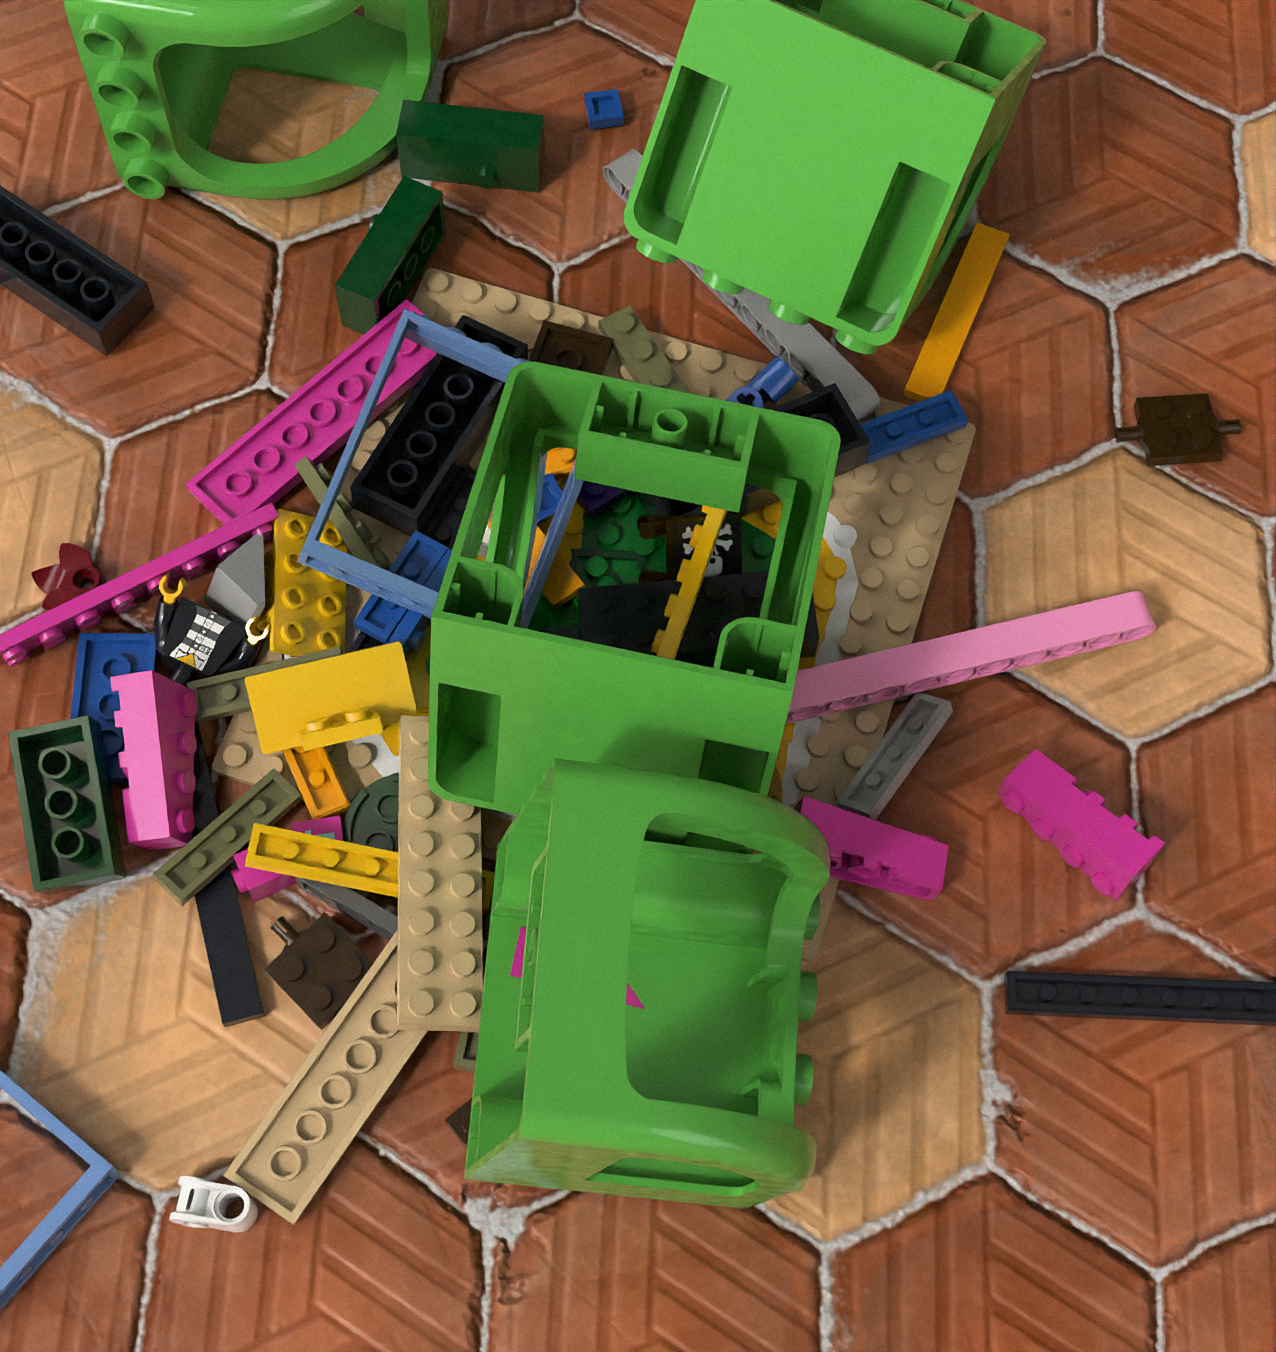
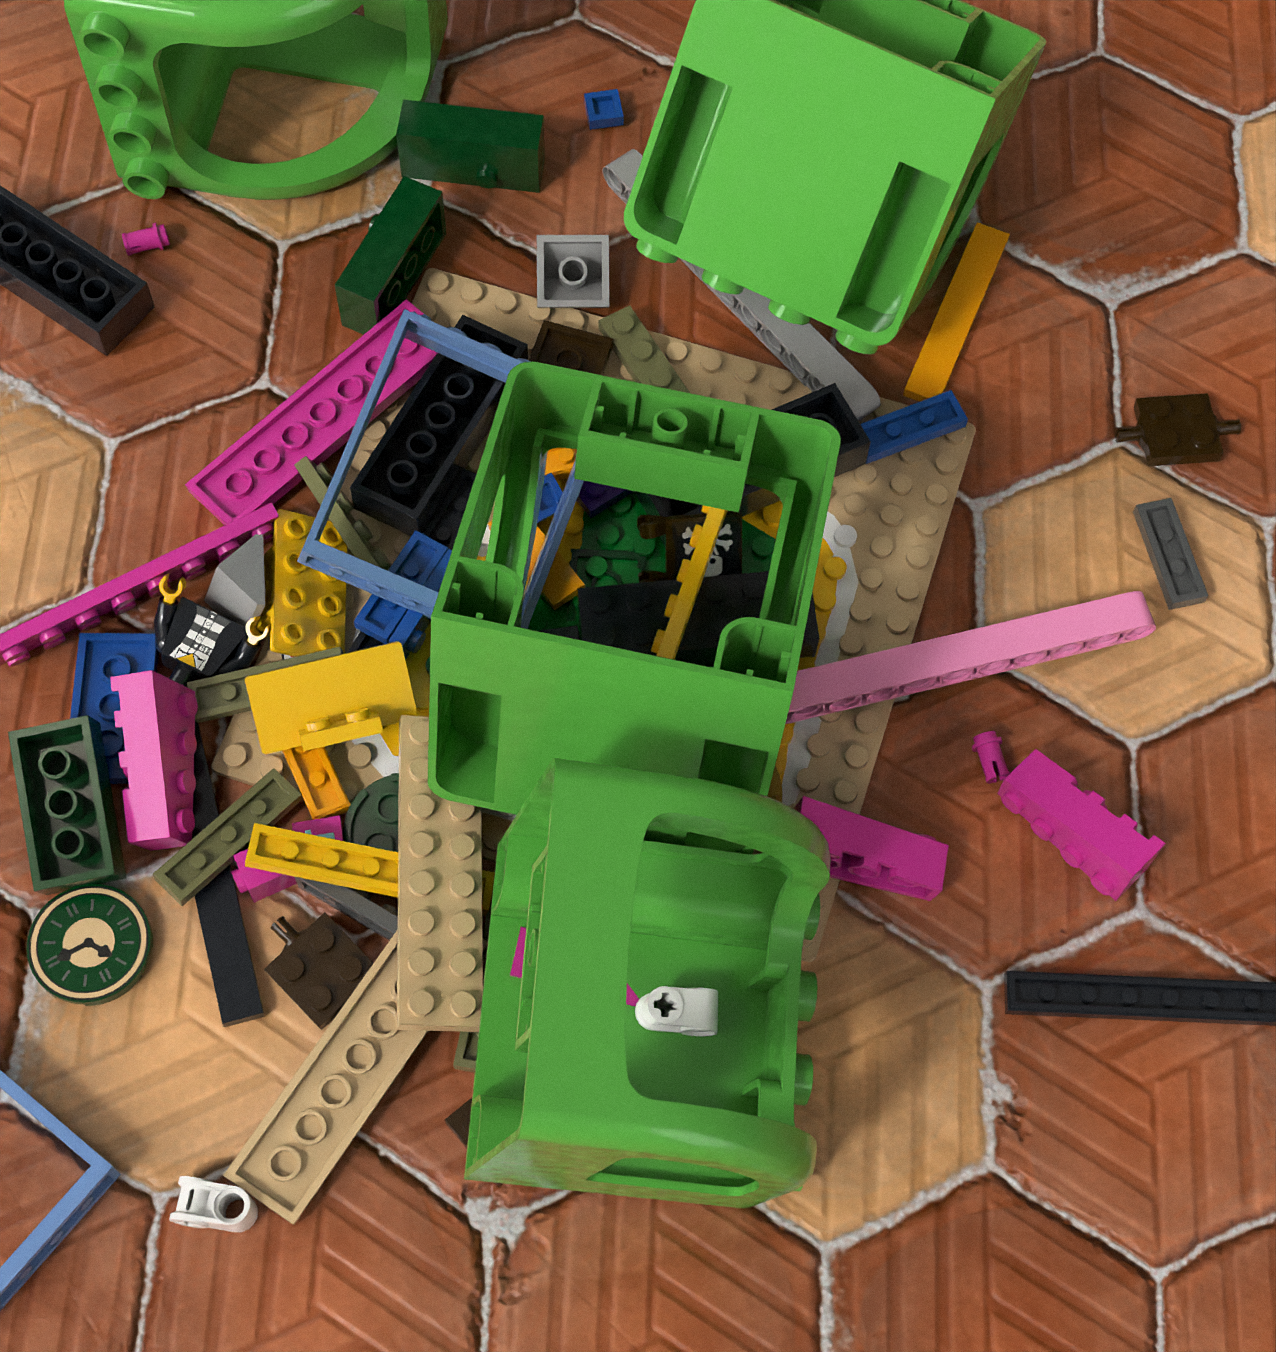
(65, 580): dark red plate -> none
(89, 944): none -> tile
(146, 239): none -> dark pink pin
(572, 271): none -> light grey slope
(685, 1009): none -> white piece
(767, 385): blue panel -> none
(895, 756): light grey plate -> none
(990, 755): none -> dark pink pin
(1170, 553): none -> dark grey plate

